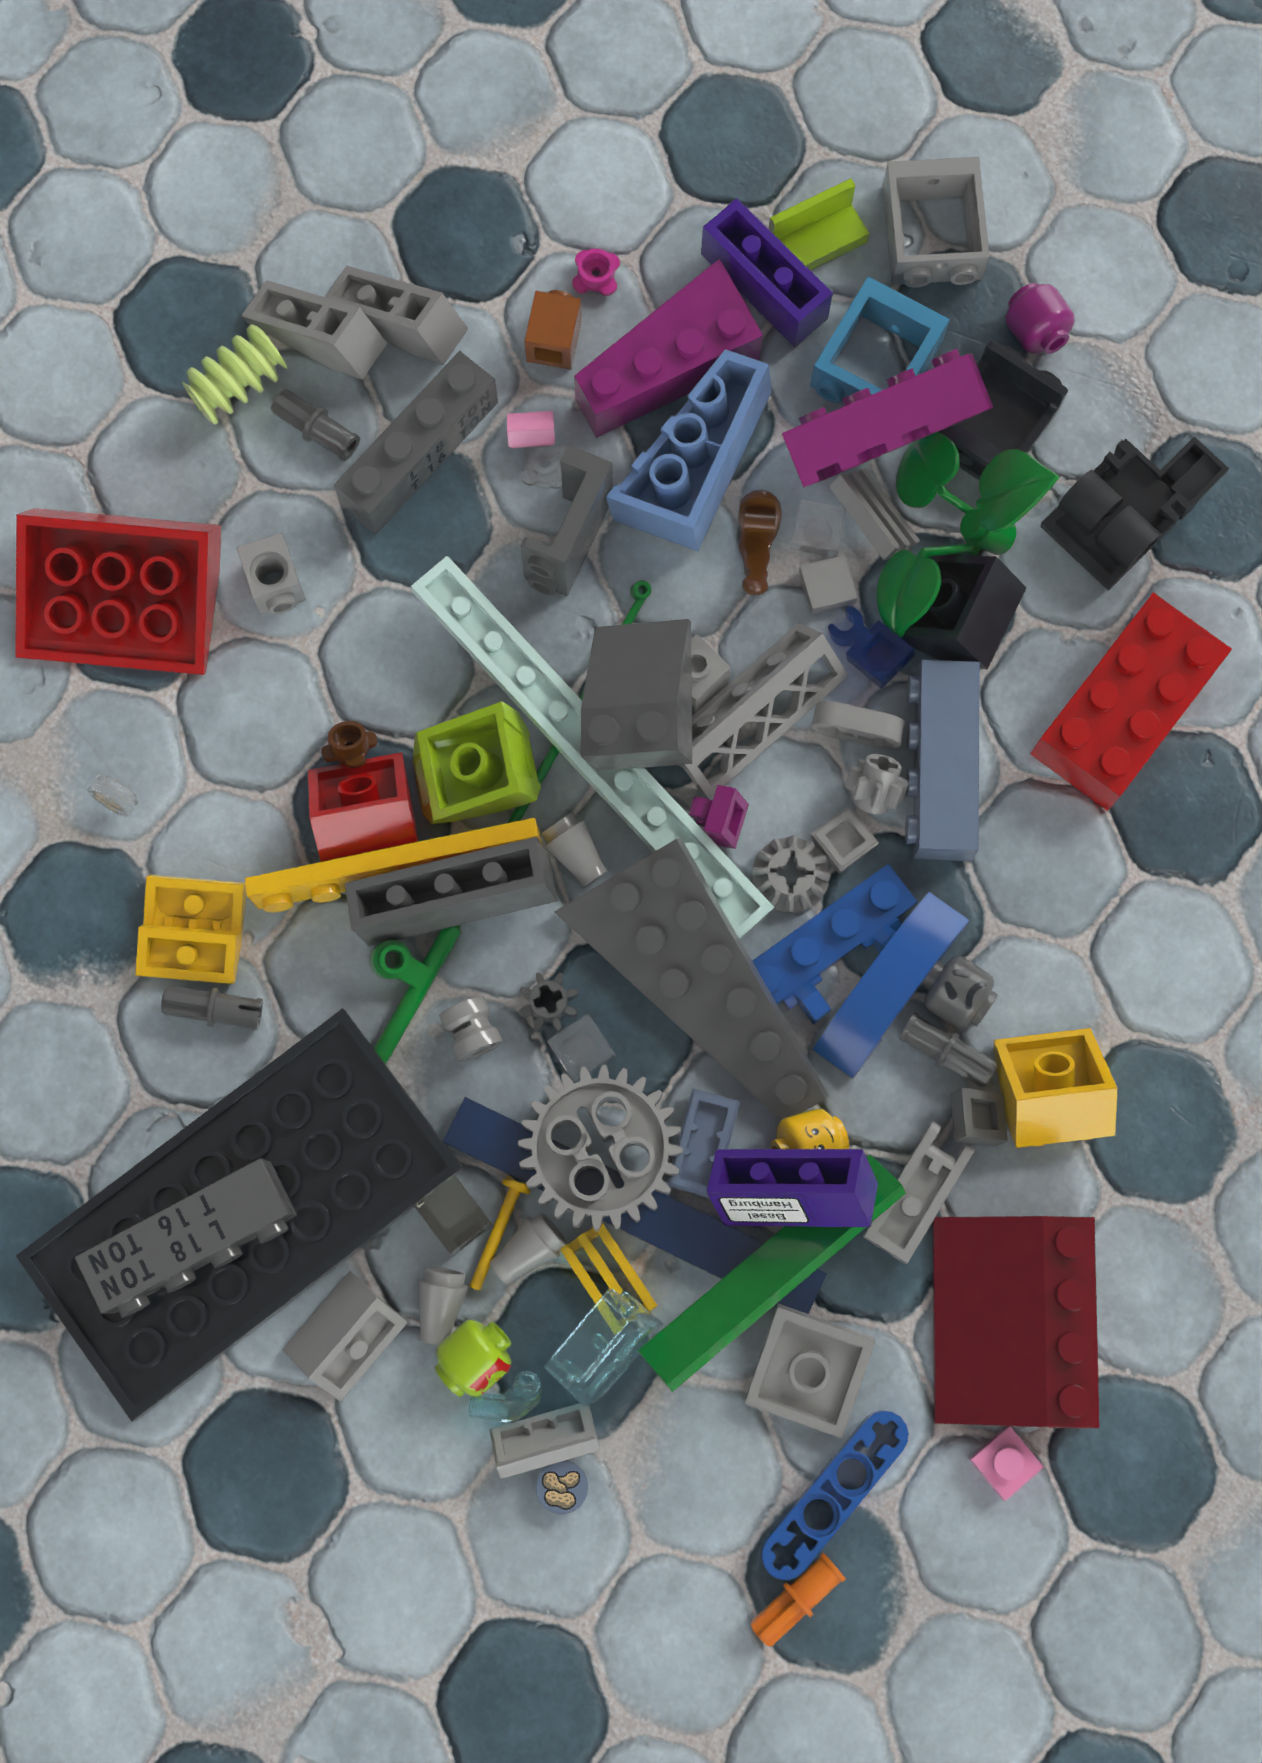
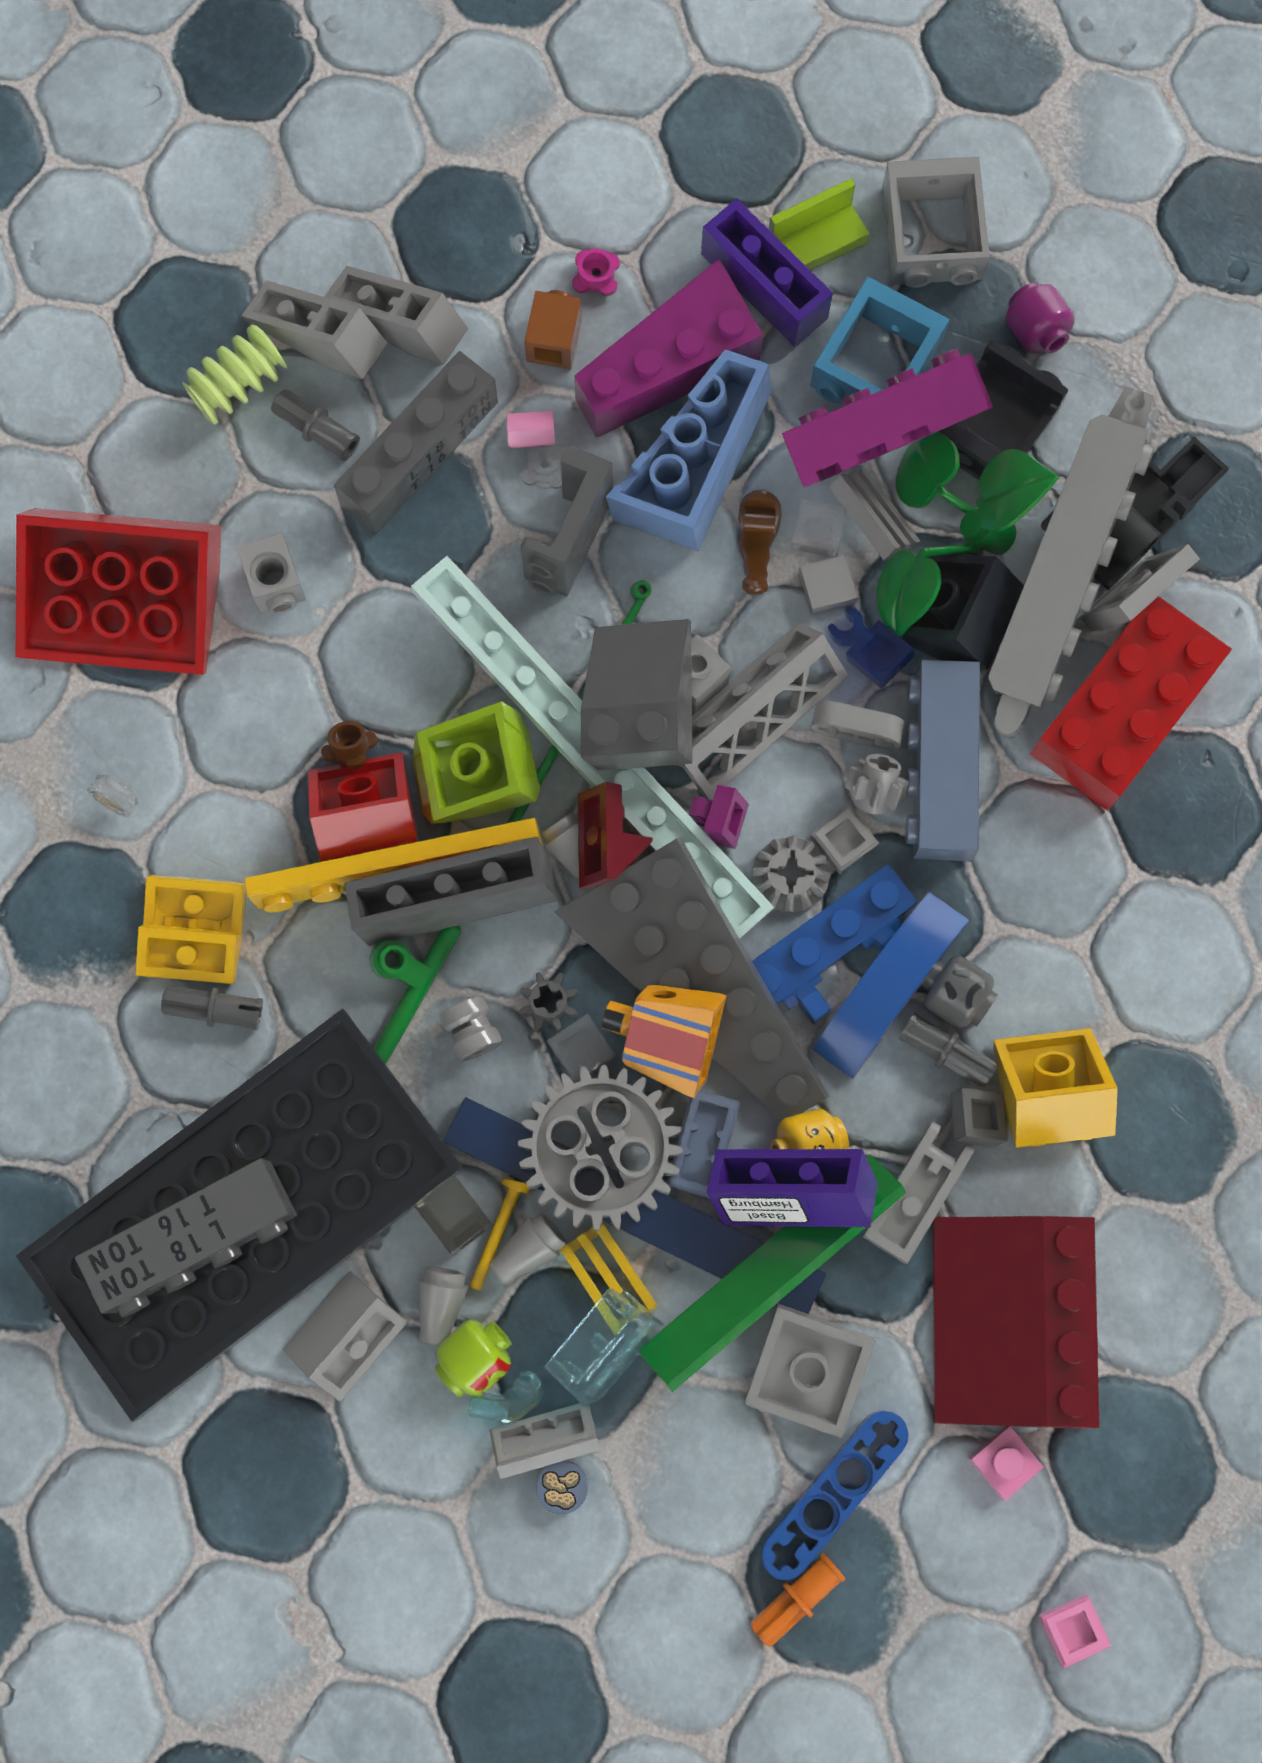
(601, 842): none -> dark red slope
(669, 1034): none -> torso
(1068, 559): none -> light grey hinge
(1074, 1630): none -> bright pink tile
(1140, 588): none -> light grey tile

